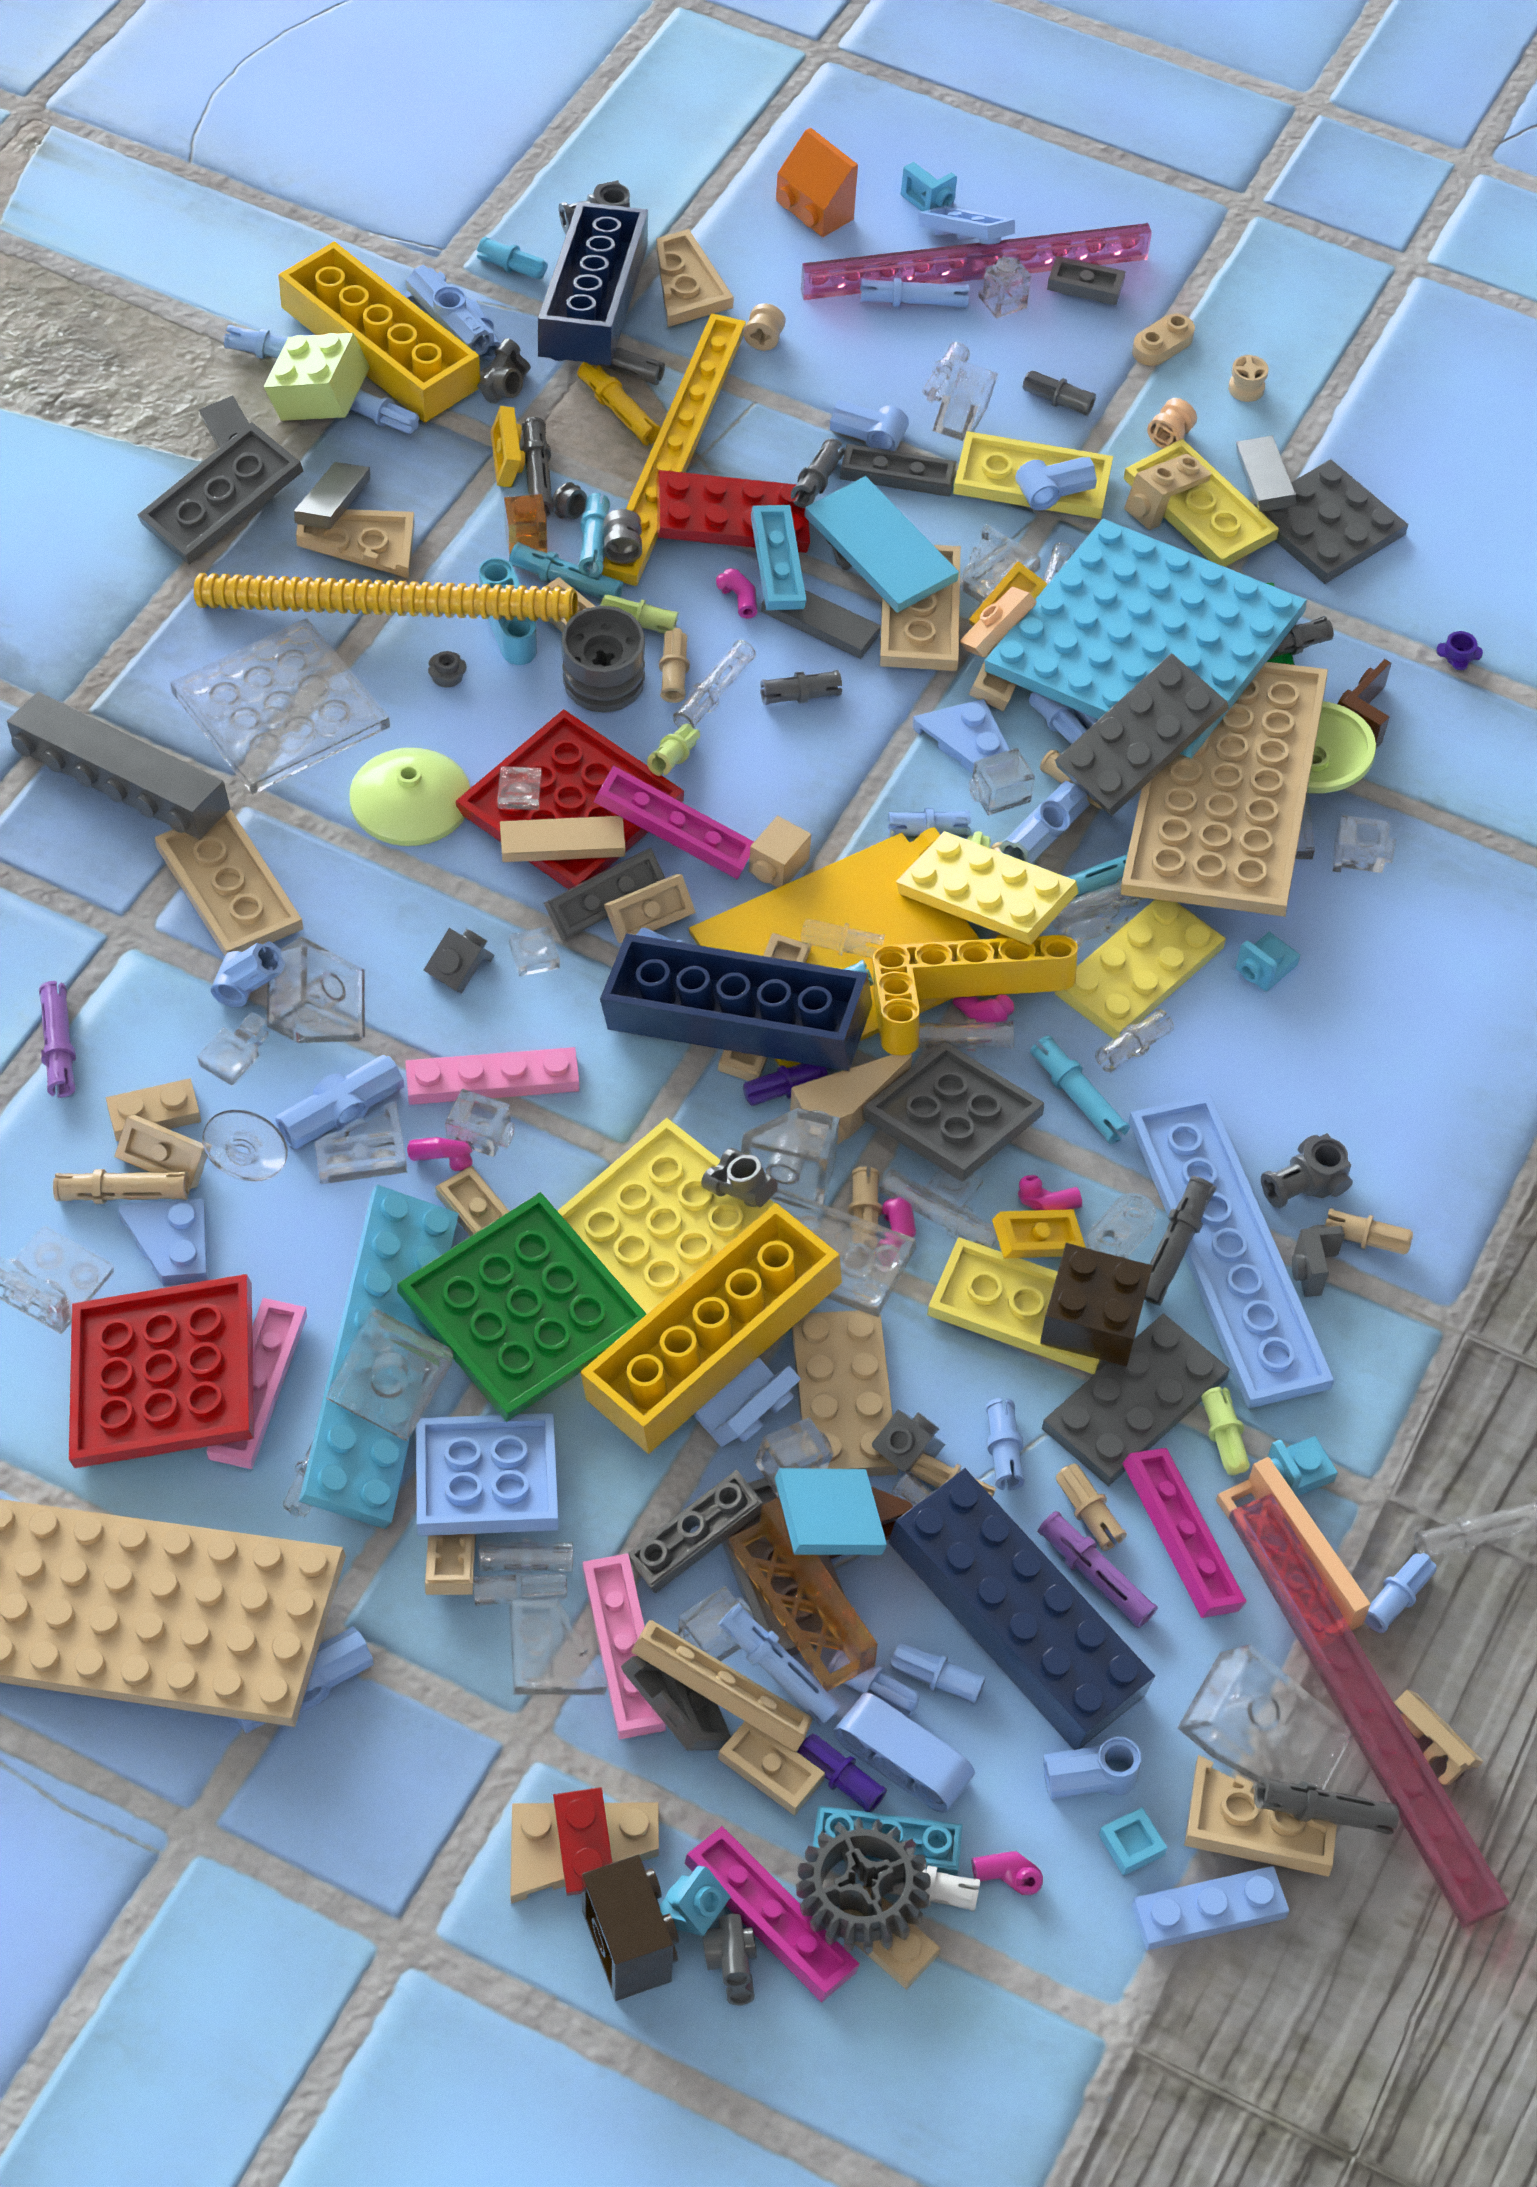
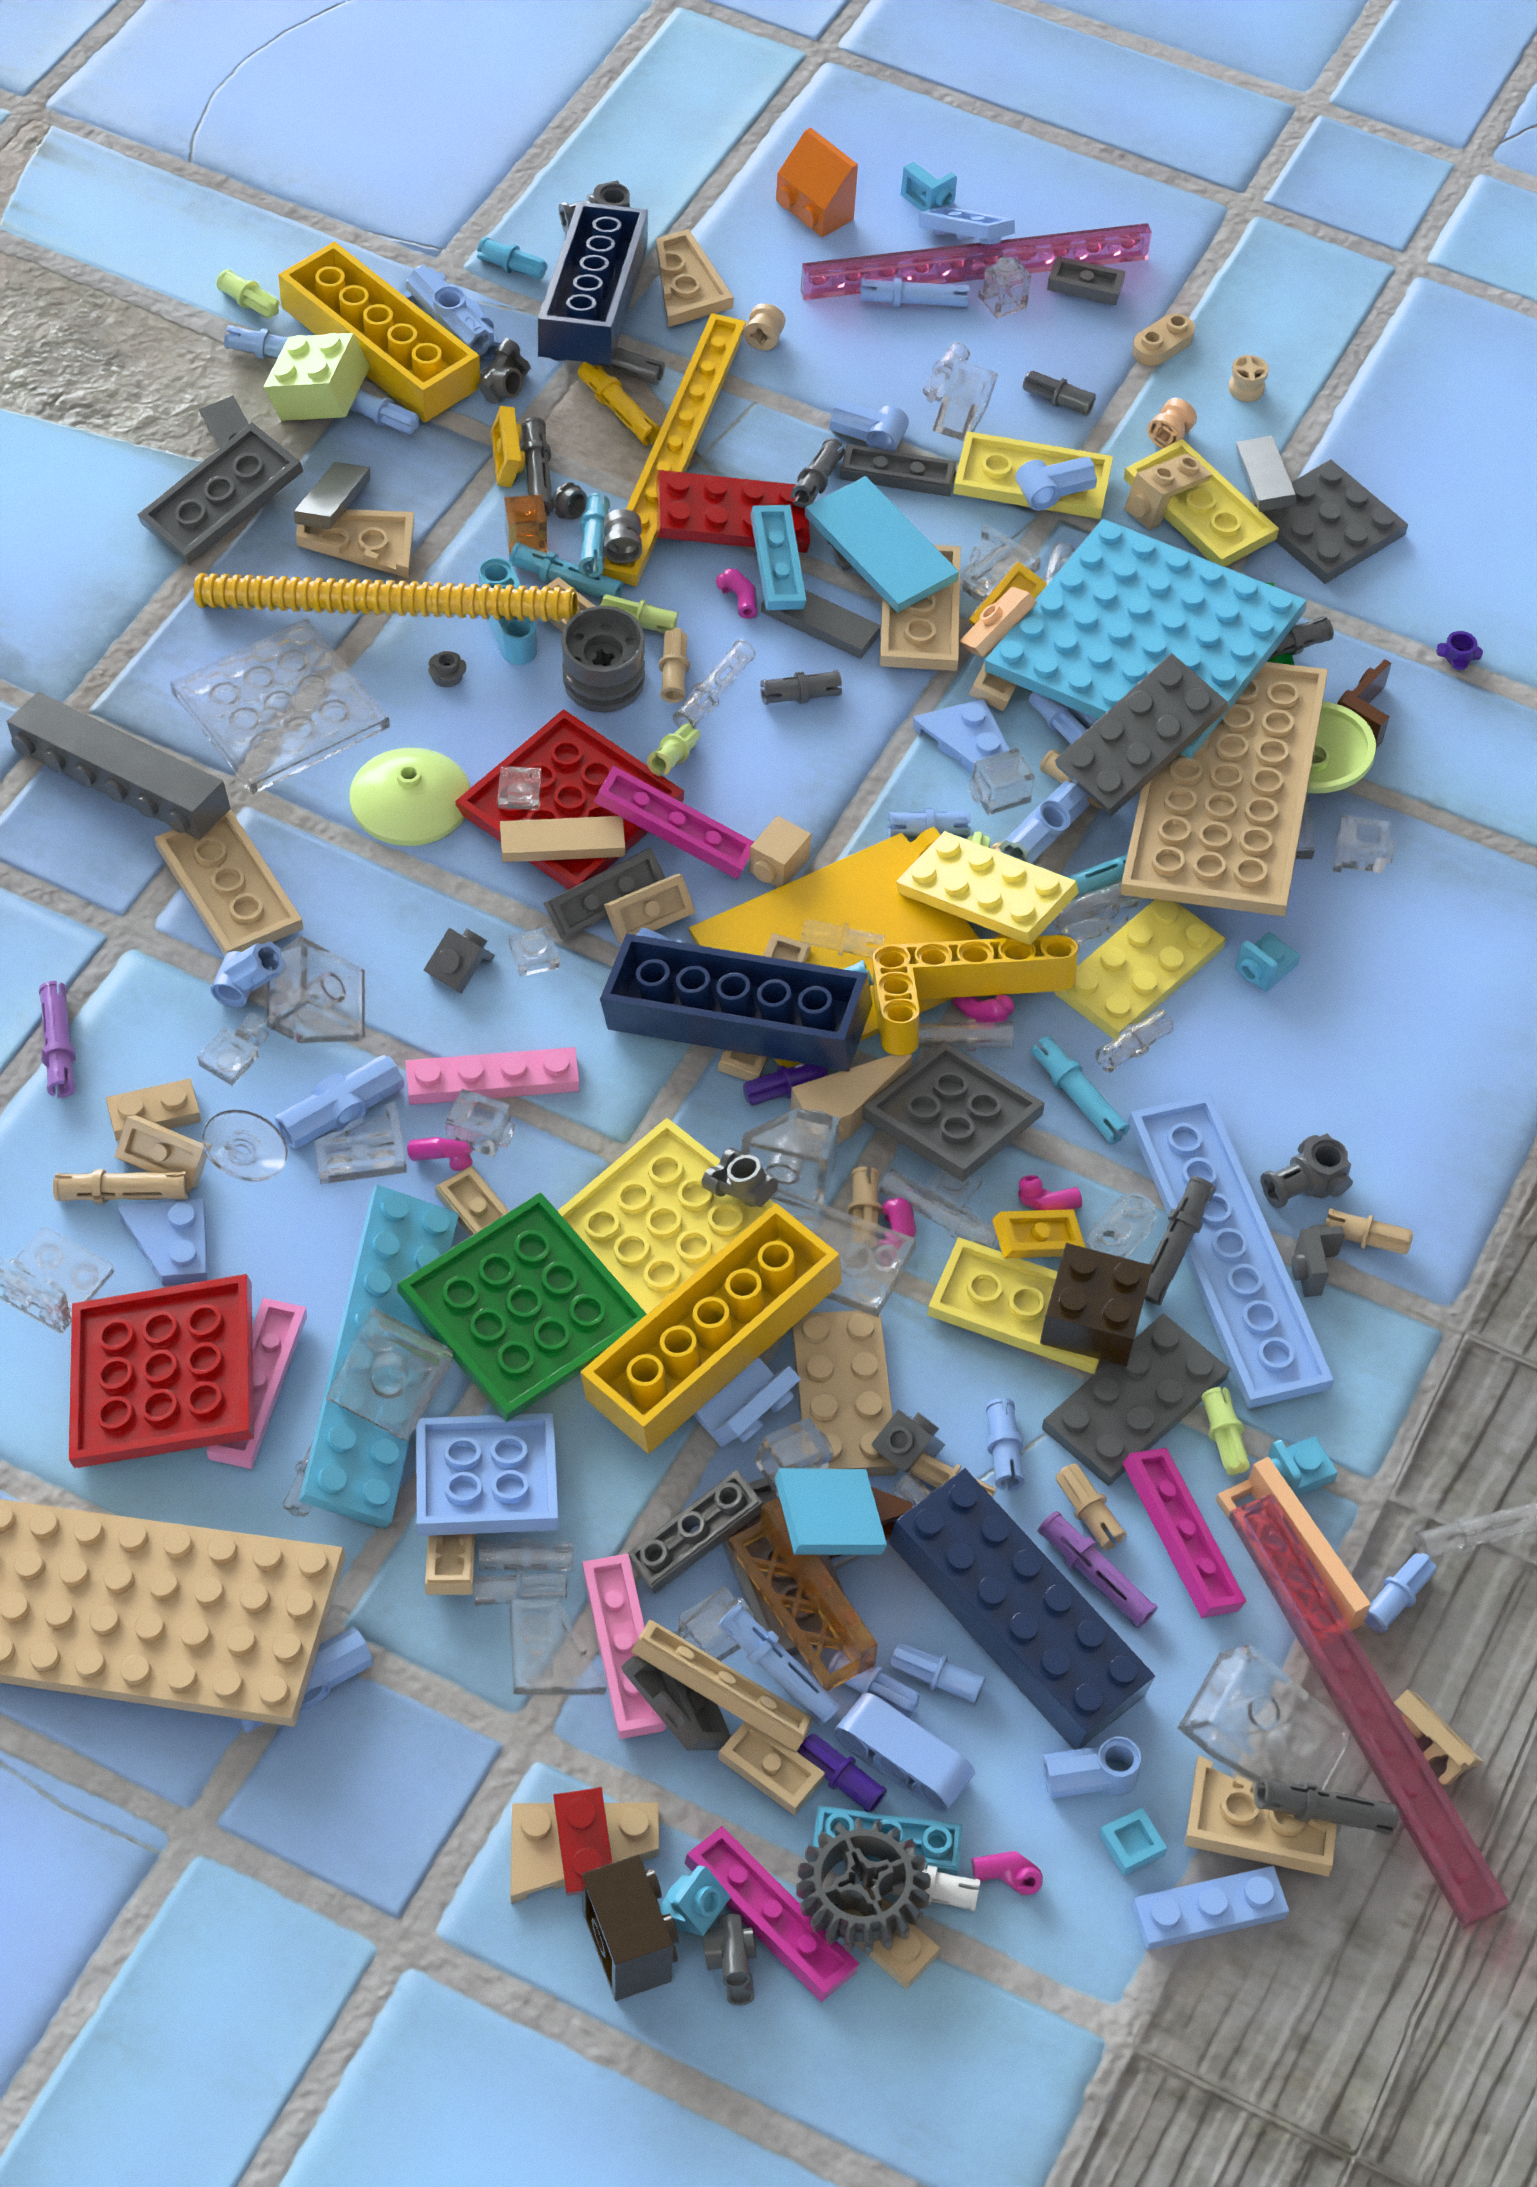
(247, 293): none -> yellowish green axle

